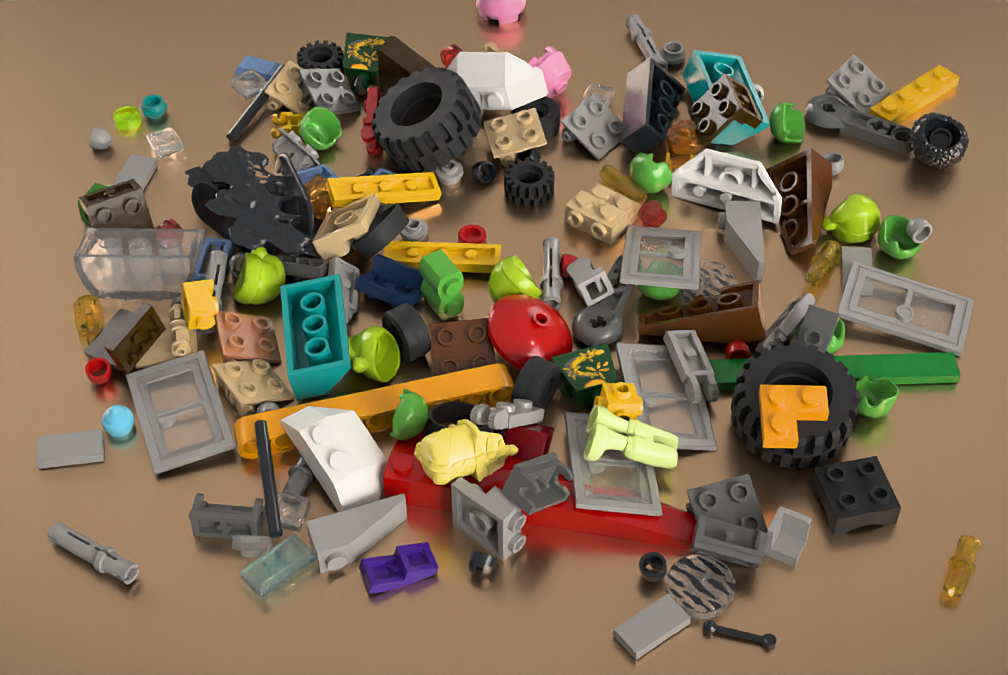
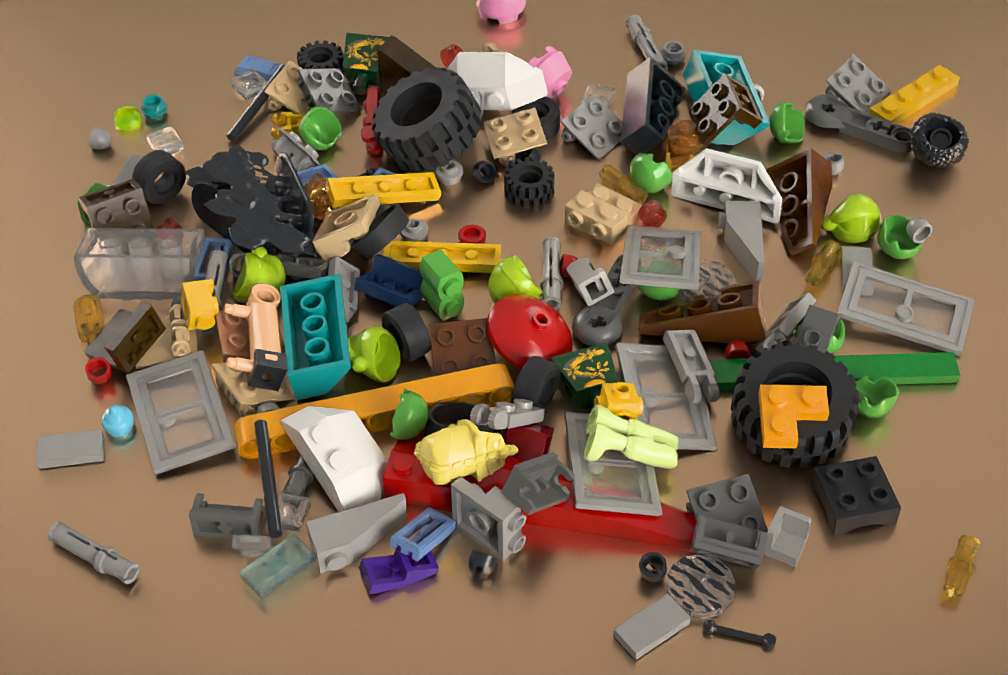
(169, 183): none -> black tyre
(266, 362): none -> light nougat piece
(428, 536): none -> medium blue tile

